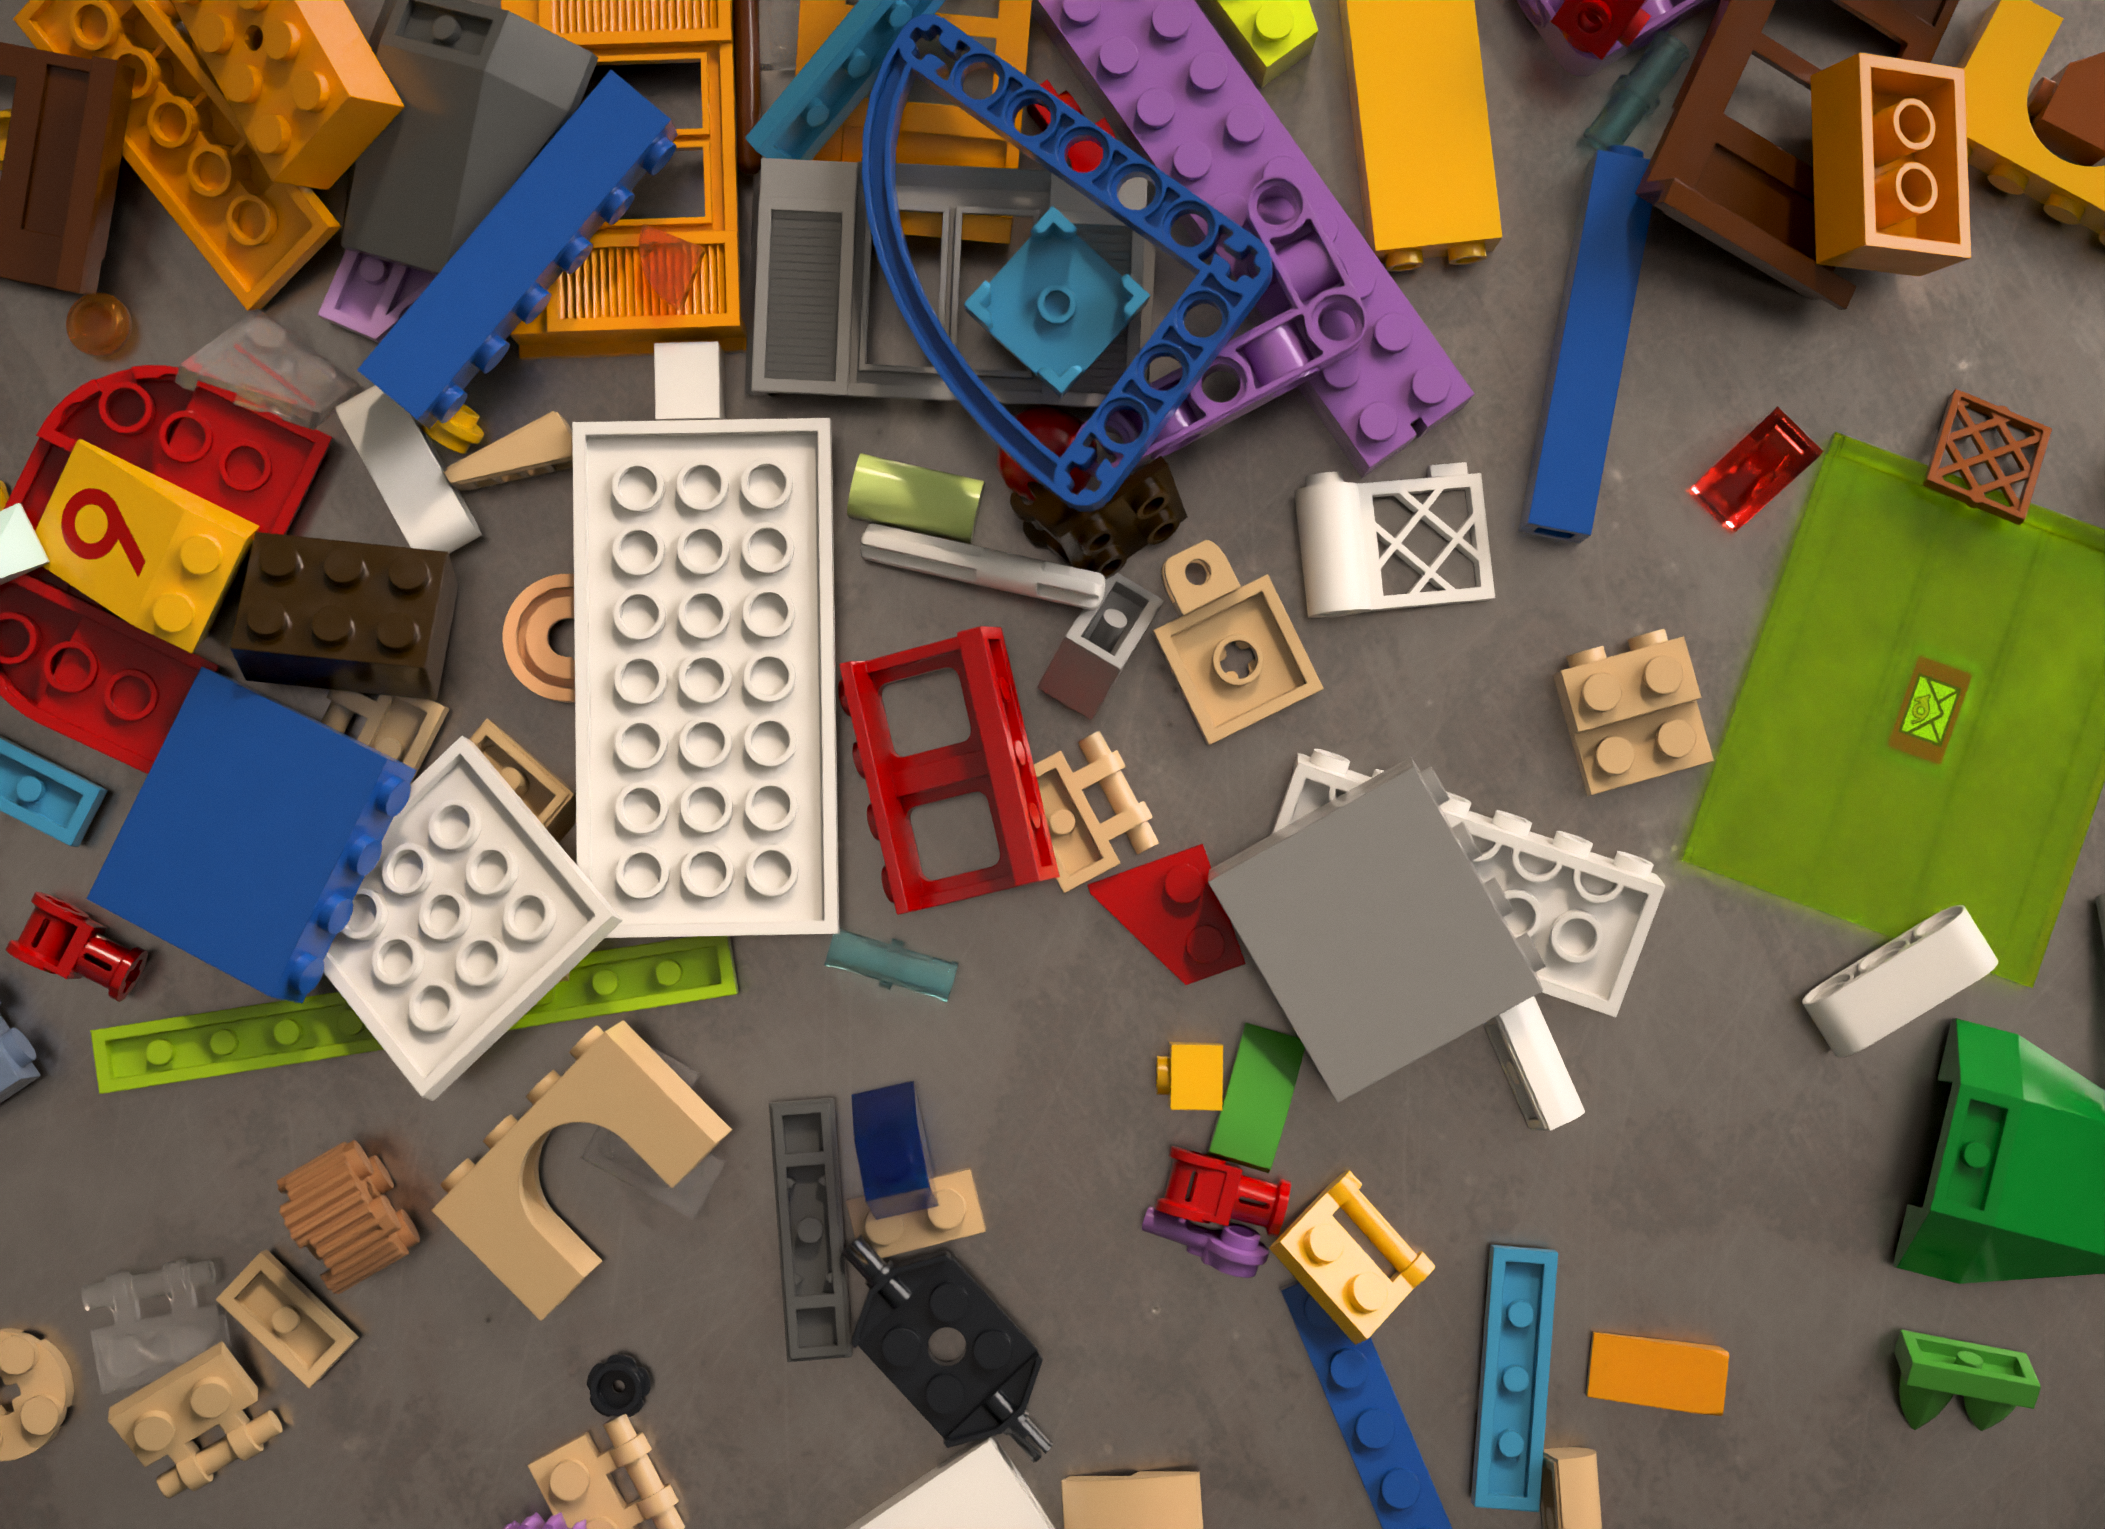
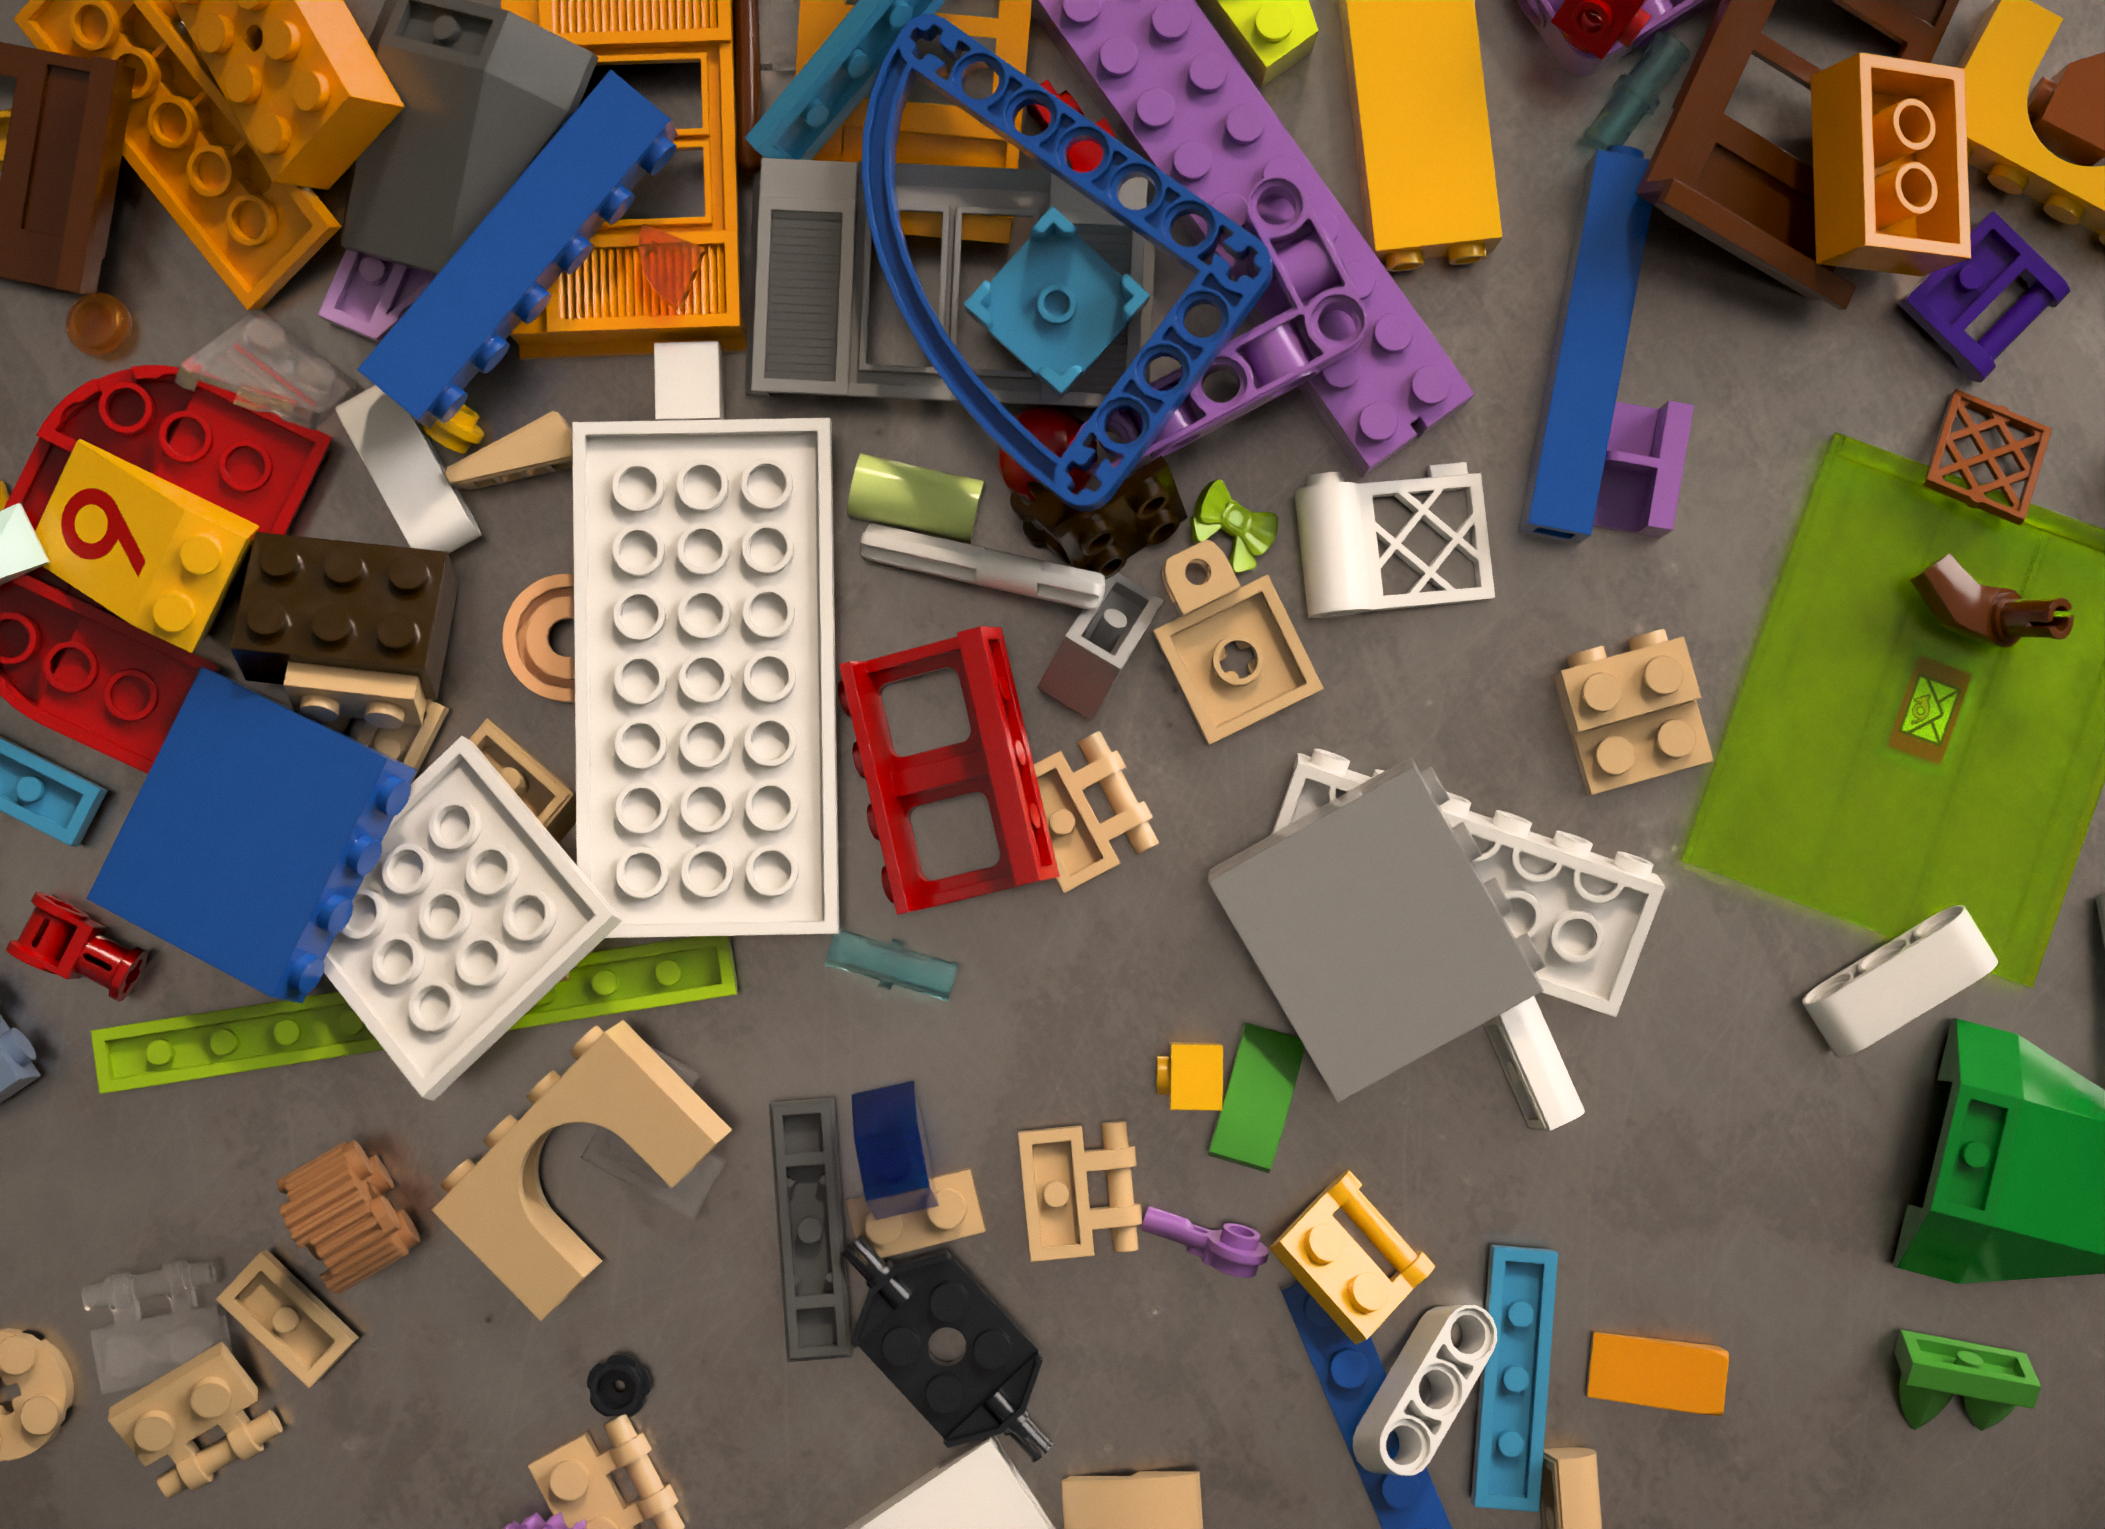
(375, 696): none -> tan plate
(1058, 1194): none -> tan plate
(1174, 914): red wing -> none
(1218, 1190): red connector -> none
(1251, 530): none -> lime piece
(1451, 1377): none -> white beam
(1643, 468): none -> medium lavender panel
(1756, 468): clear red slope -> none
(1959, 293): none -> dark purple plate
(1988, 612): none -> reddish brown arm

